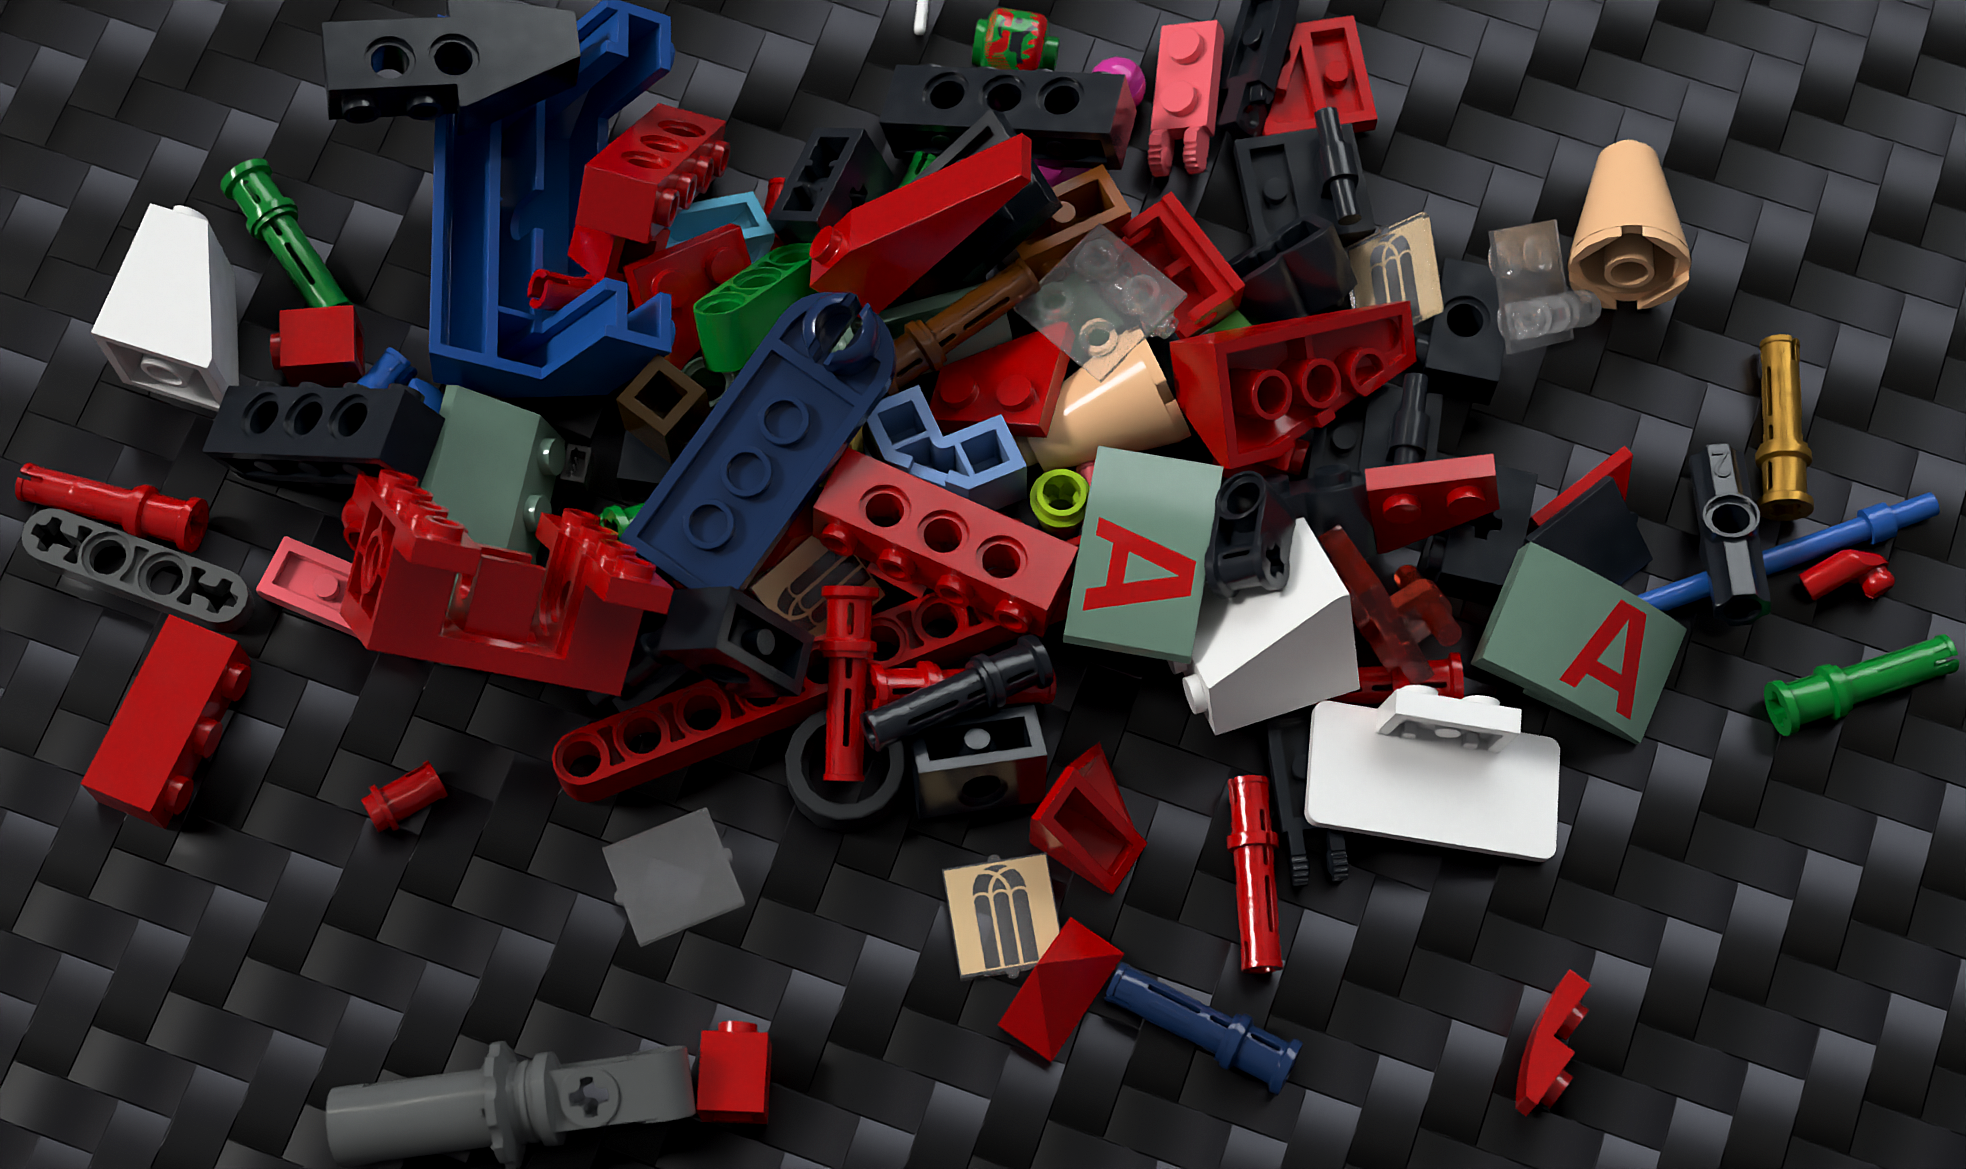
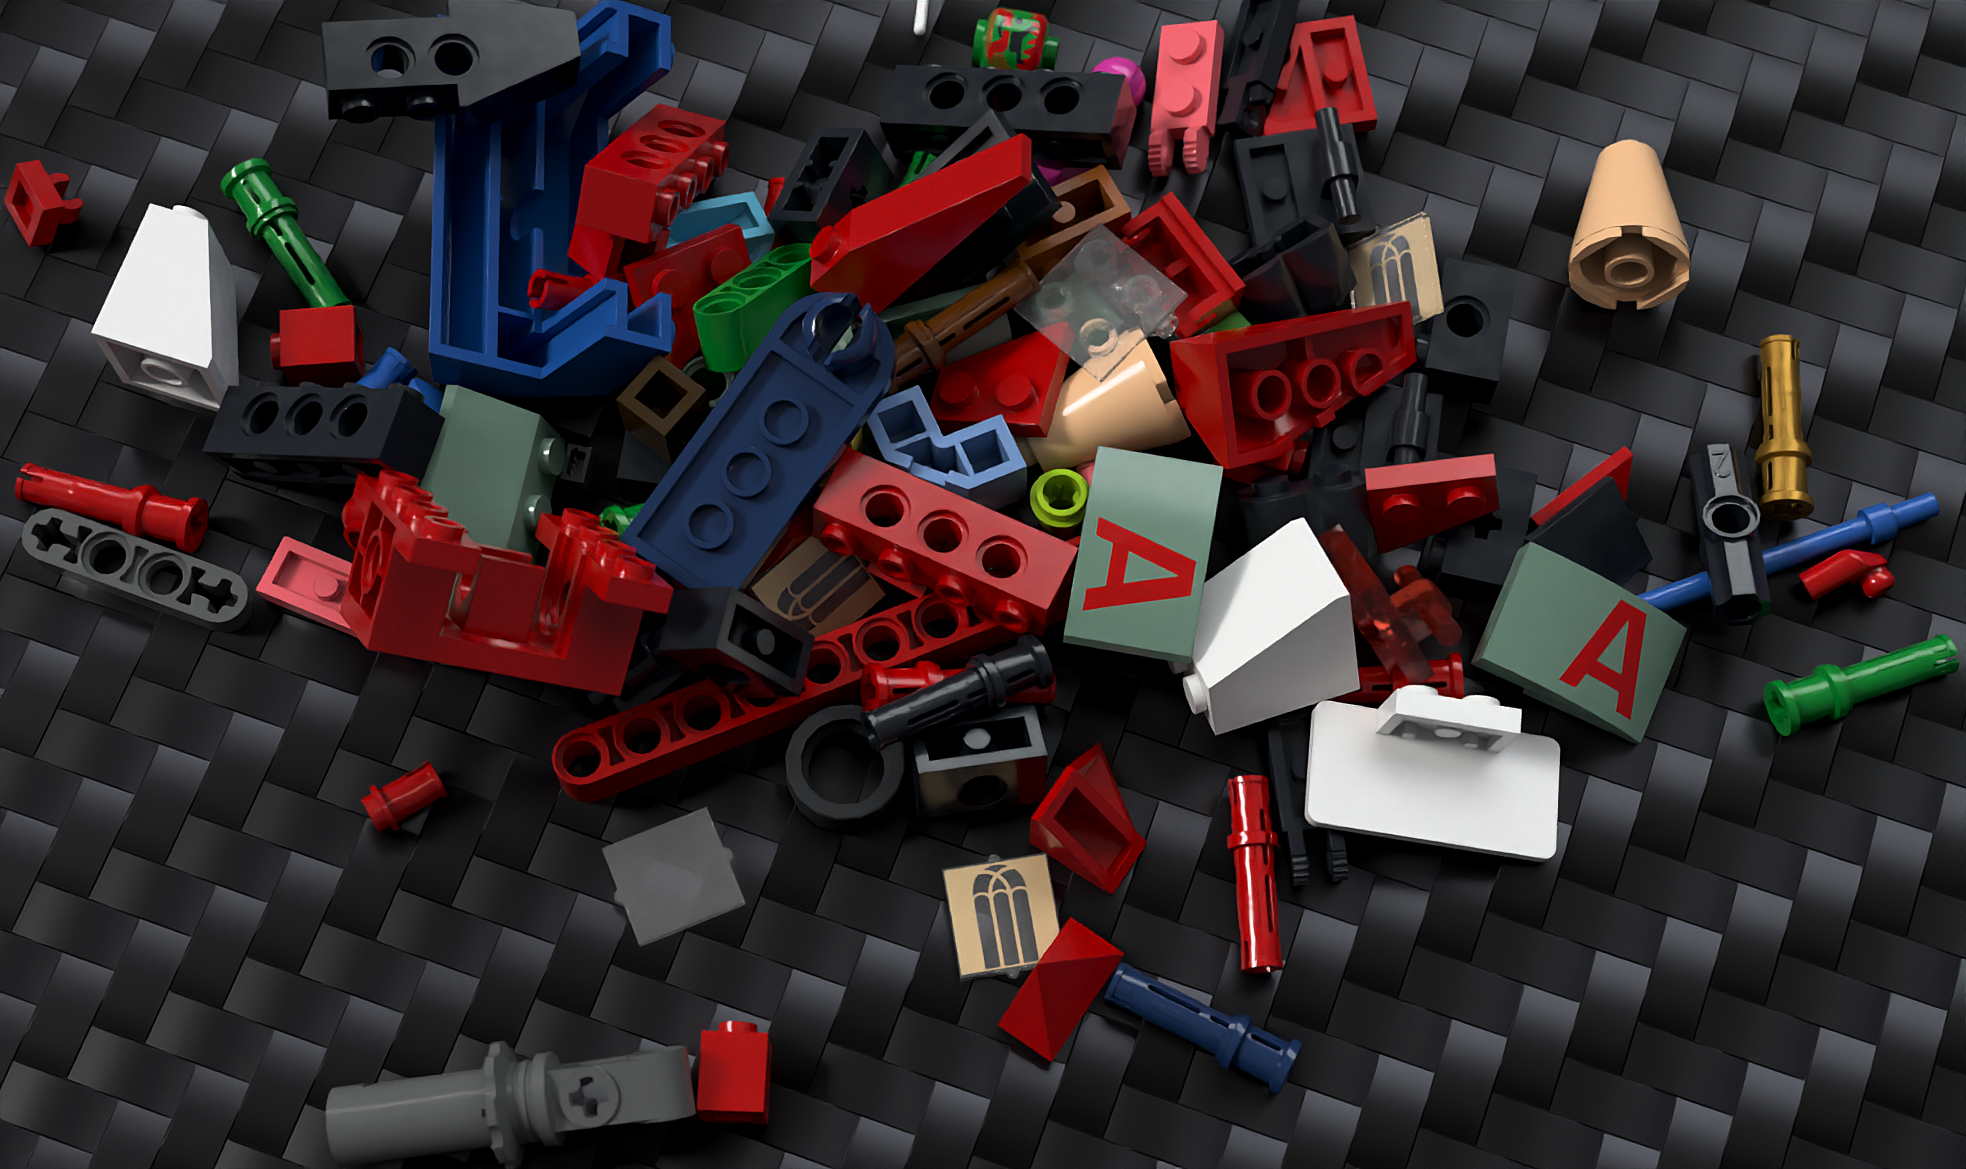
(36, 202): none -> red tile
(168, 722): red brick -> none
(841, 761): red pin -> none
(1249, 537): black piece -> none
(1533, 288): clear hinge -> none
(1545, 1056): red slope -> none

